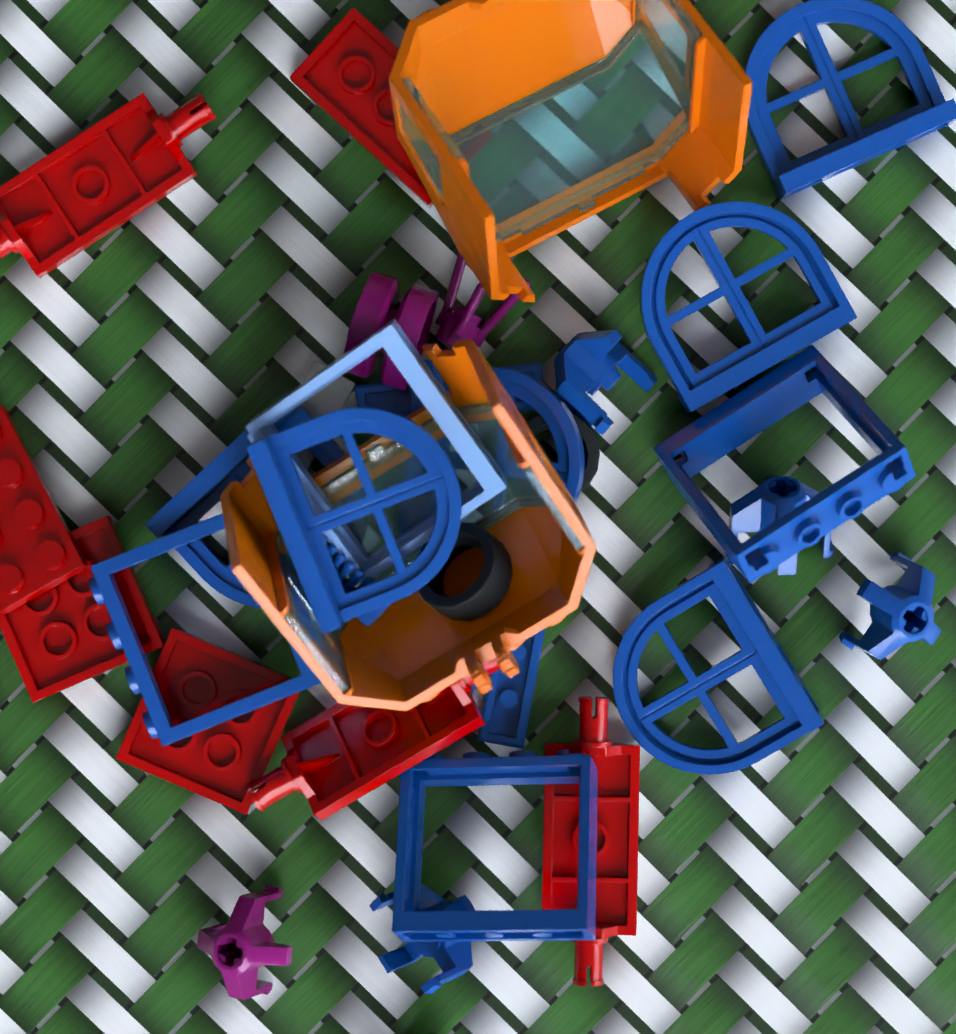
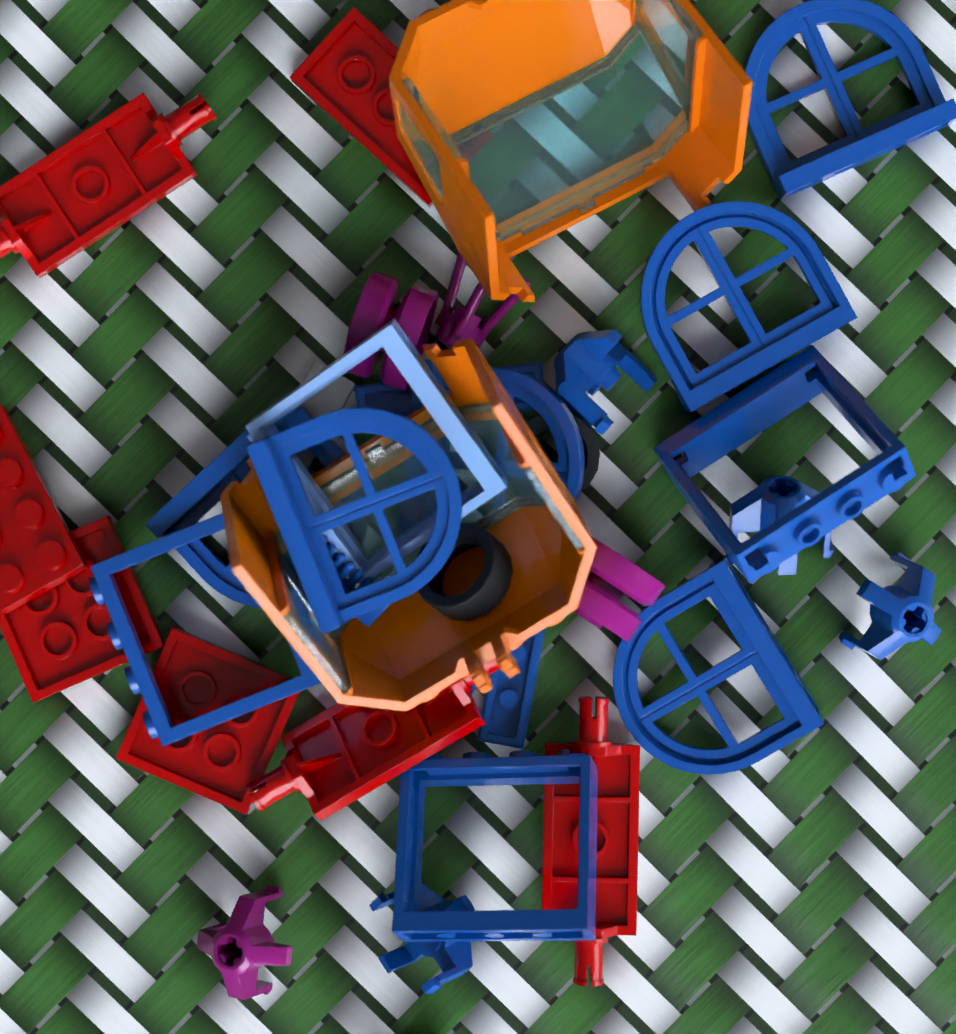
(605, 586): none -> magenta wheel

